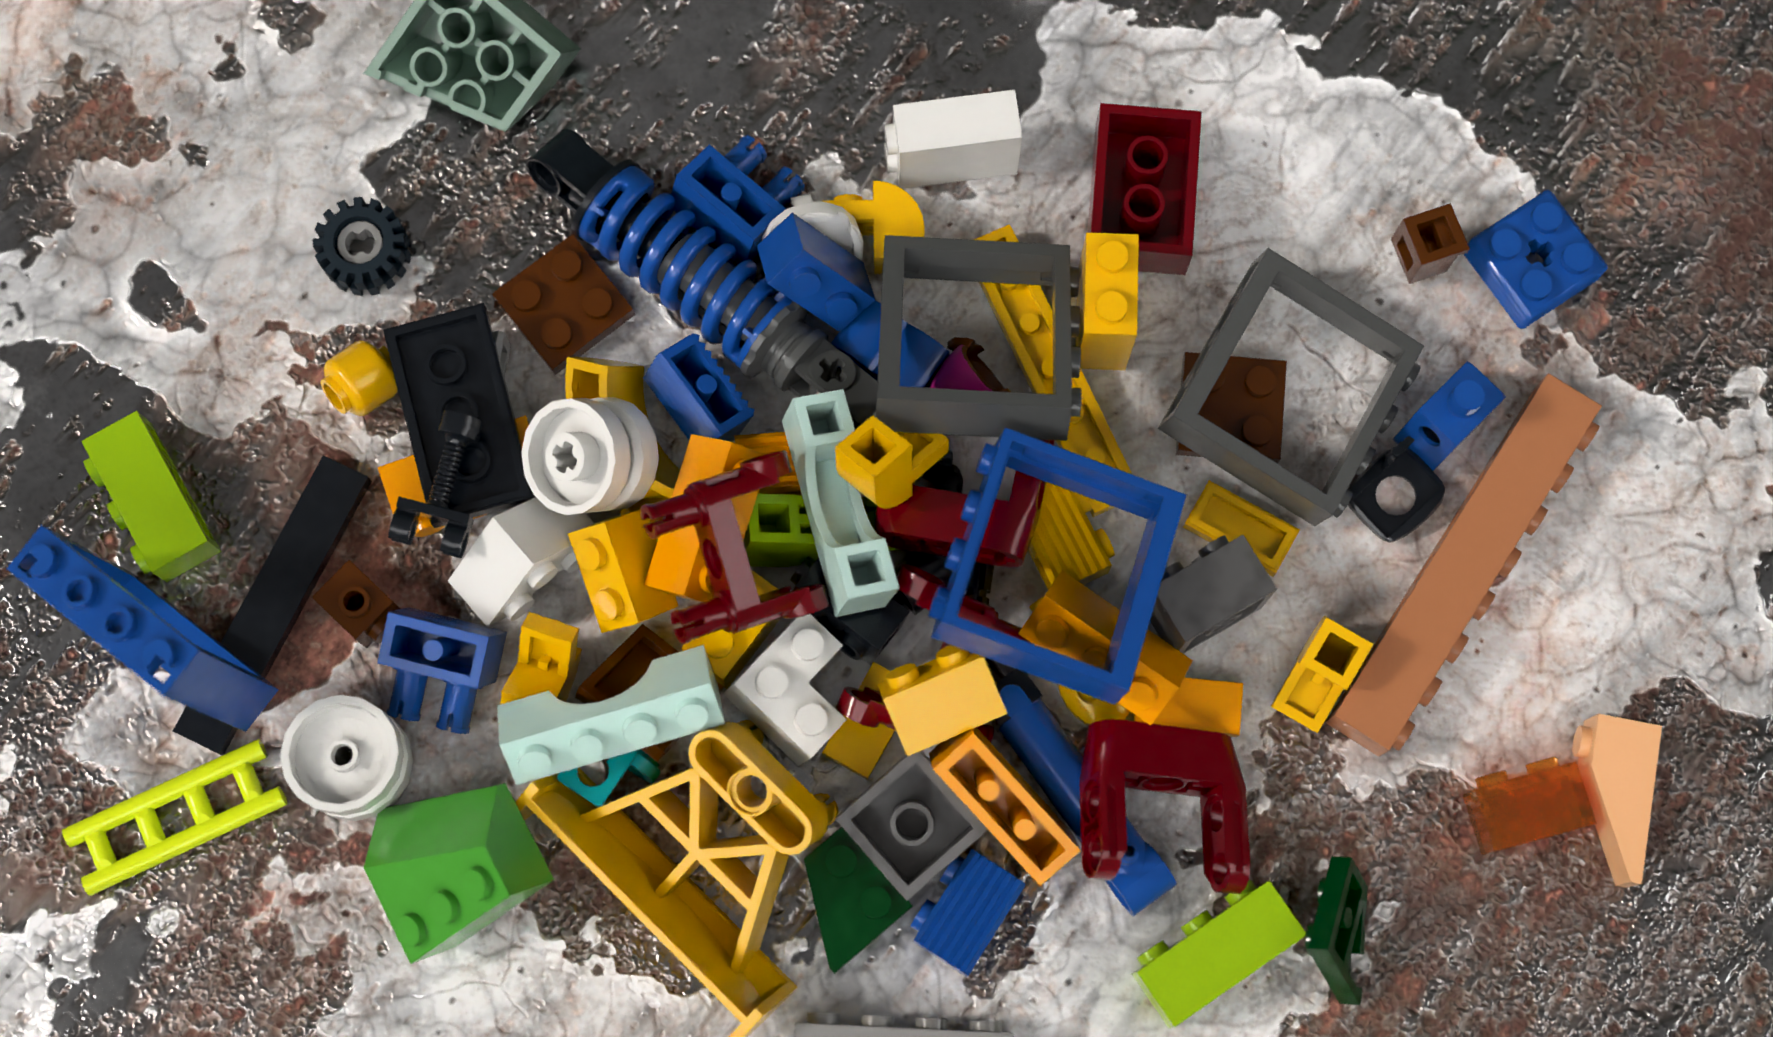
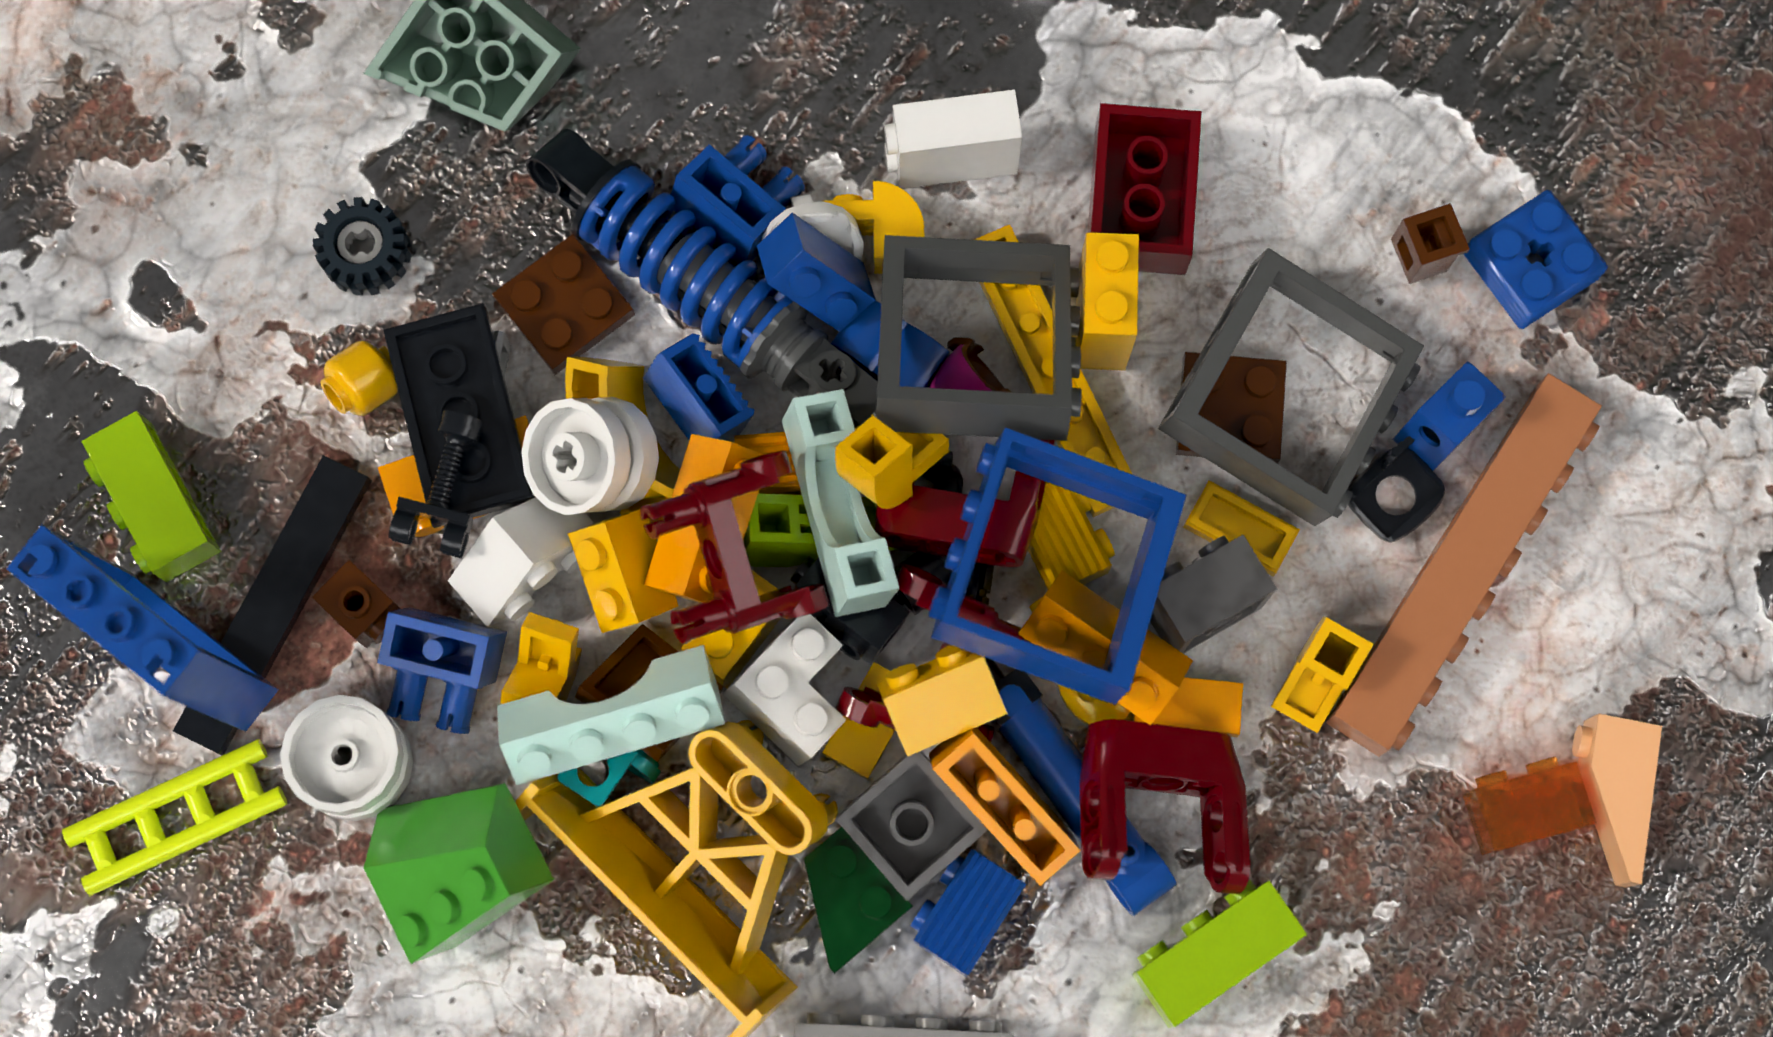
(1339, 927): dark green wing -> none

